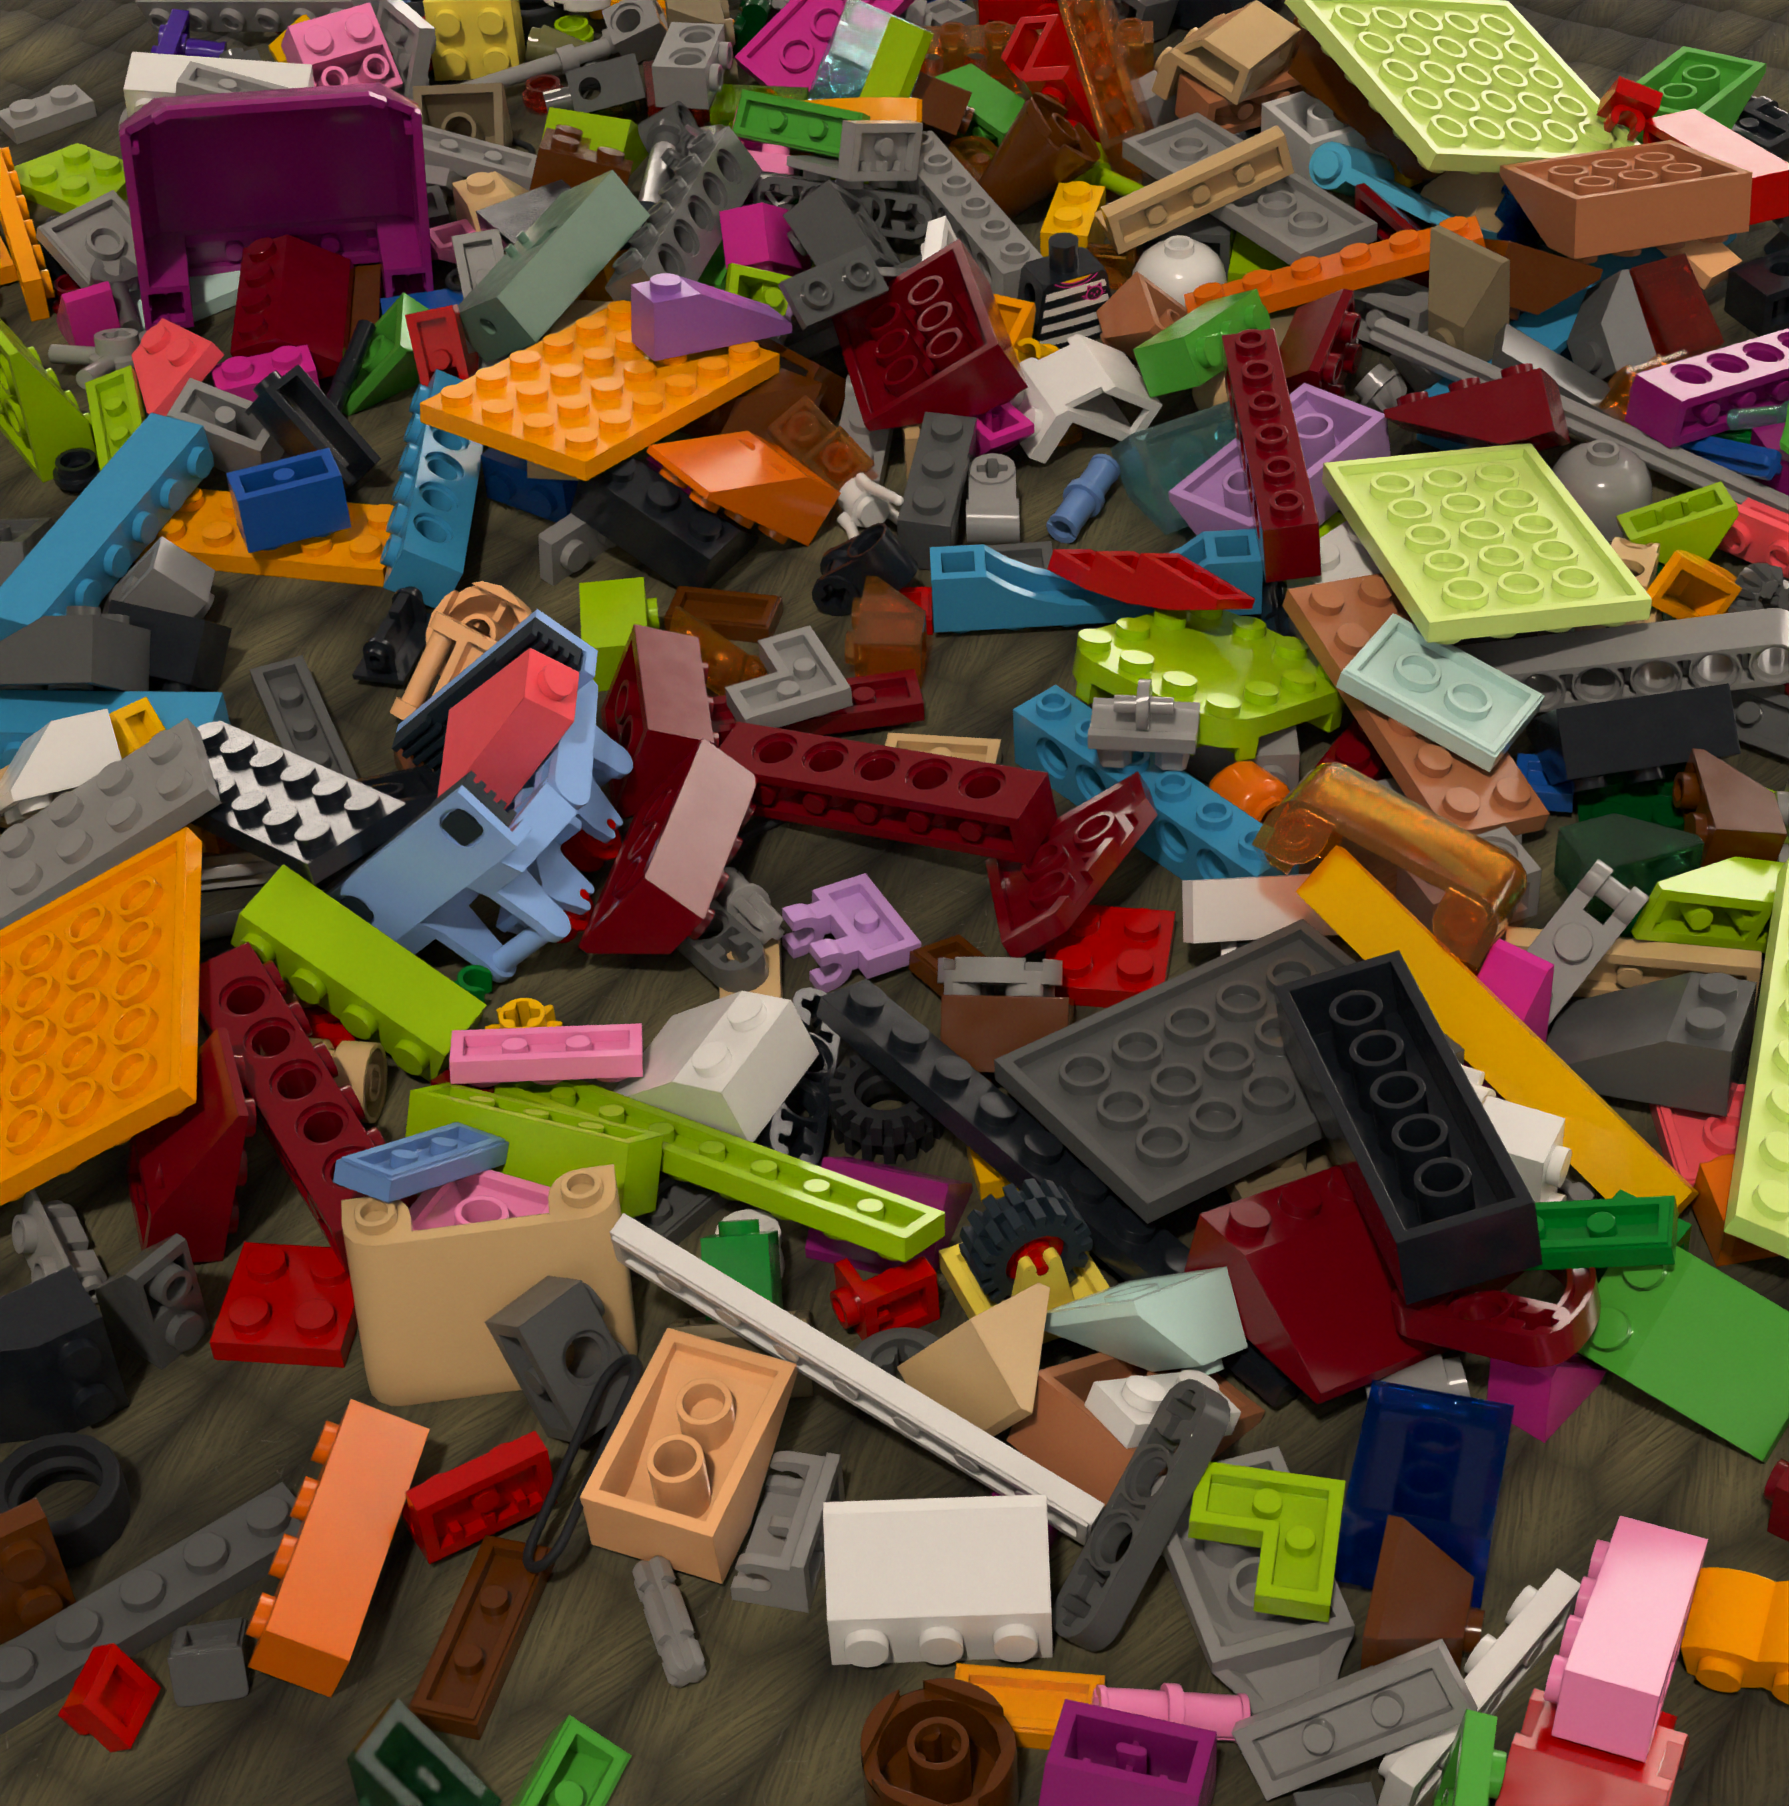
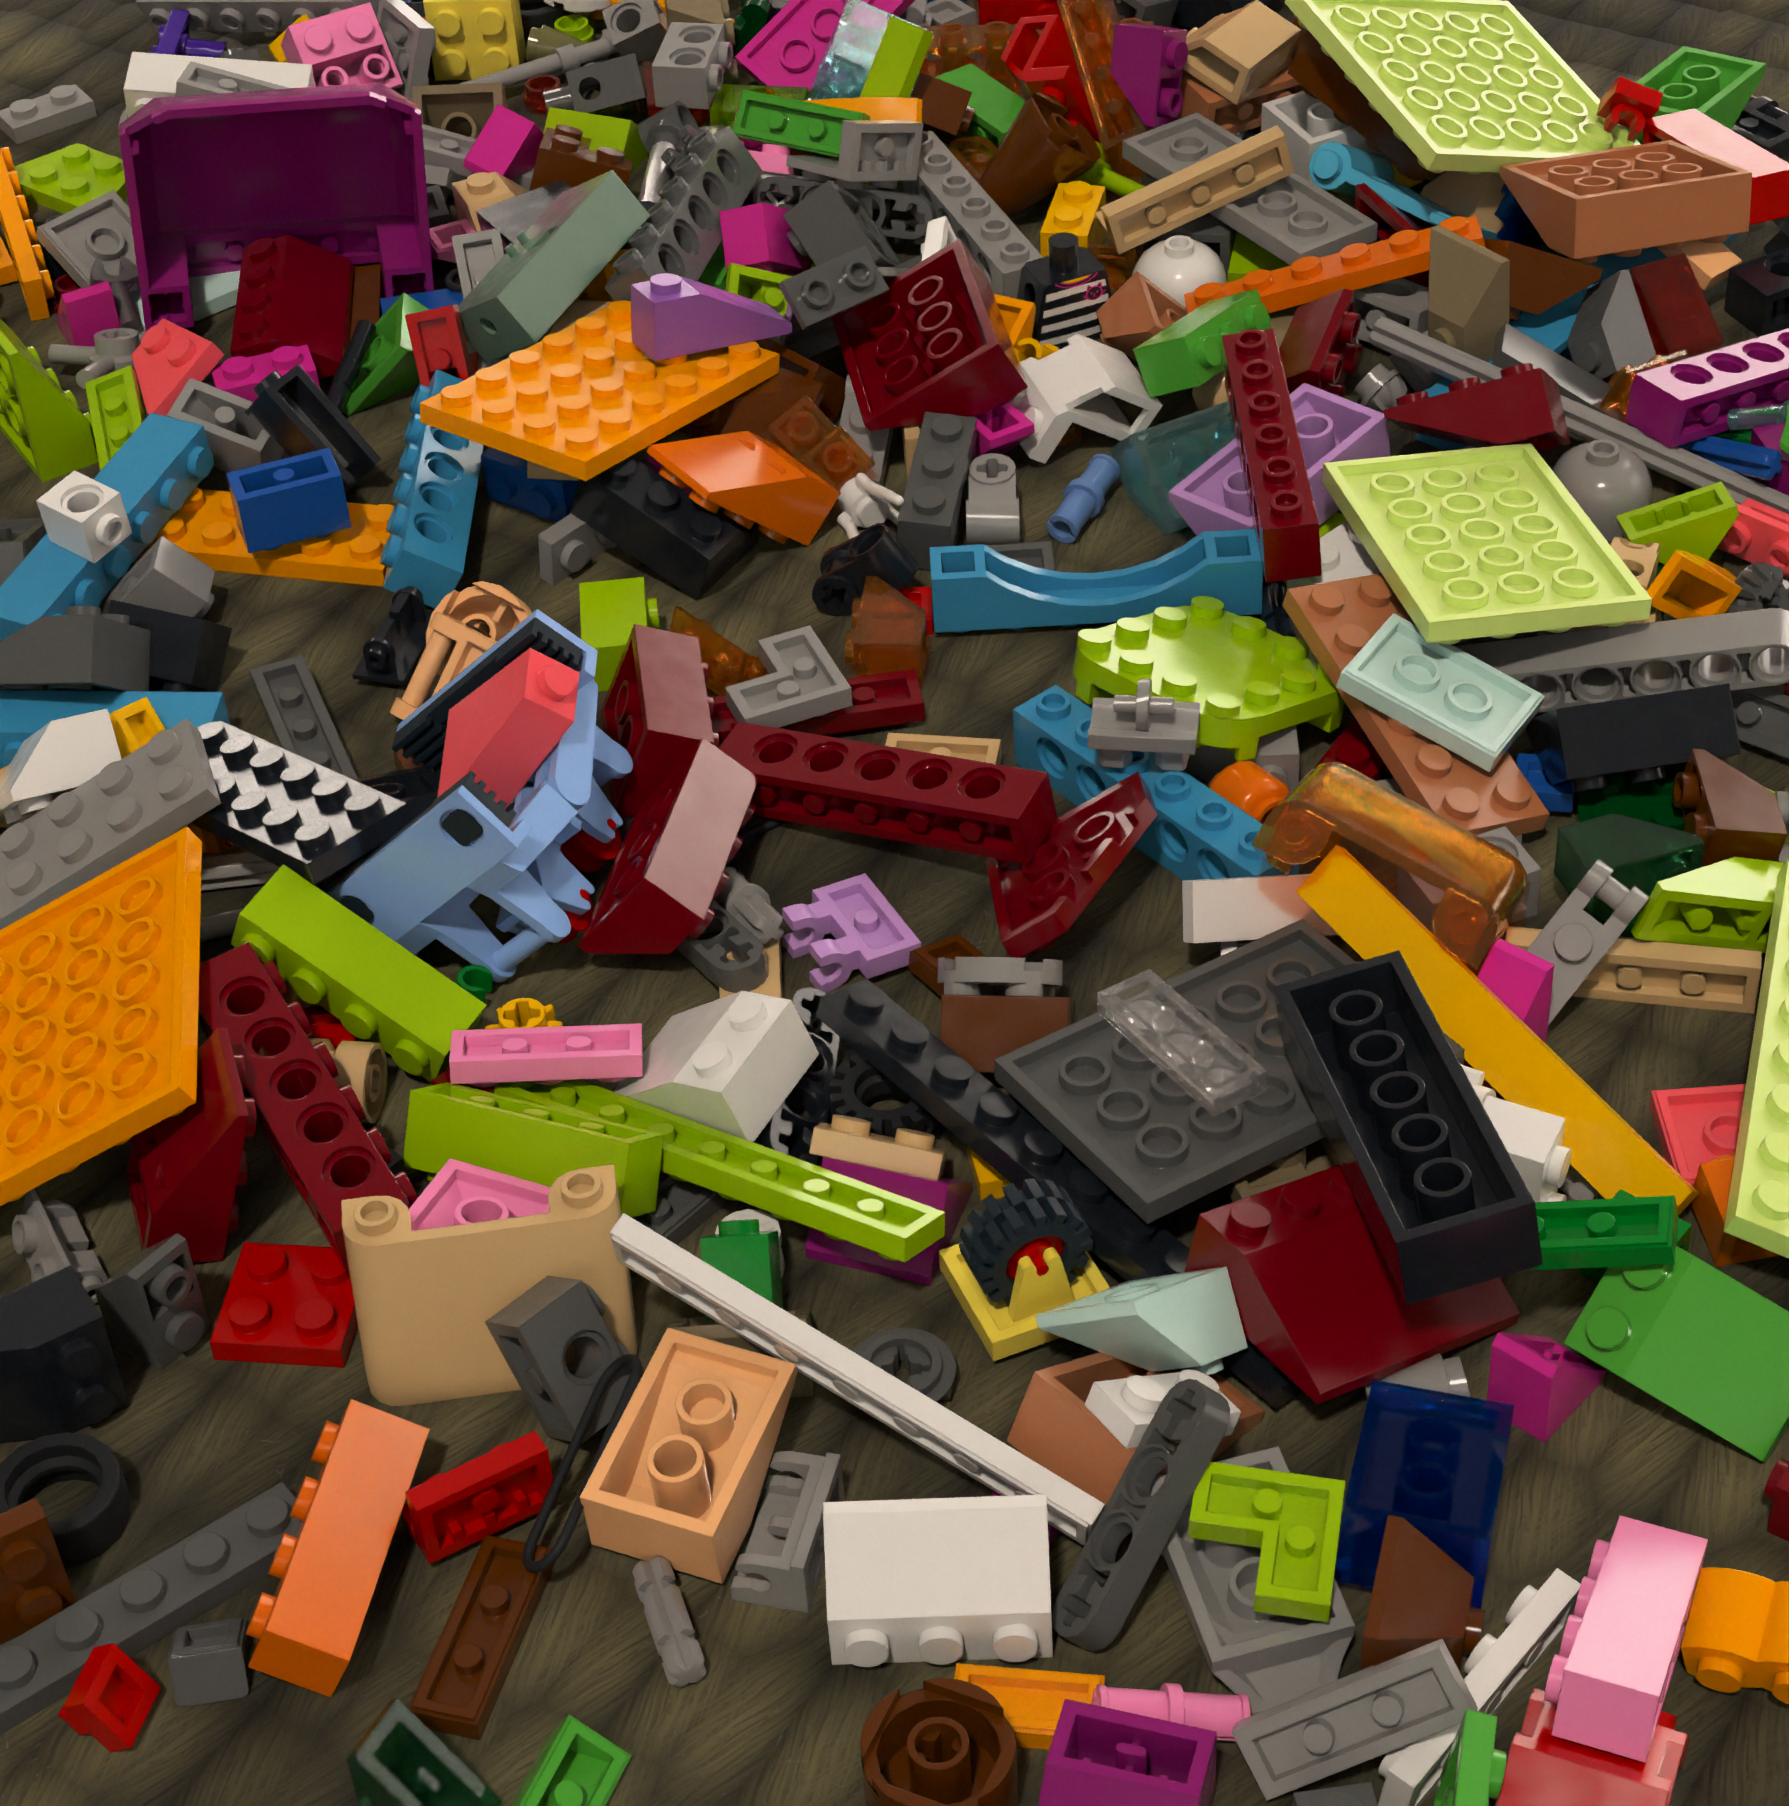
(75, 469): black plate -> none
(84, 516): none -> white brick
(420, 1162): medium blue tile -> none
(505, 145): none -> dark pink slope
(731, 613): reddish brown tile -> none
(851, 1141): none -> tan plate
(890, 1300): red bracket -> none
(987, 1363): tan slope -> none
(1114, 954): red plate -> none
(1148, 579): red slope -> none
(1150, 69): none -> magenta slope
(1182, 1042): none -> clear plate
(1504, 1324): dark red beam -> none
(1662, 1040): dark grey slope -> none

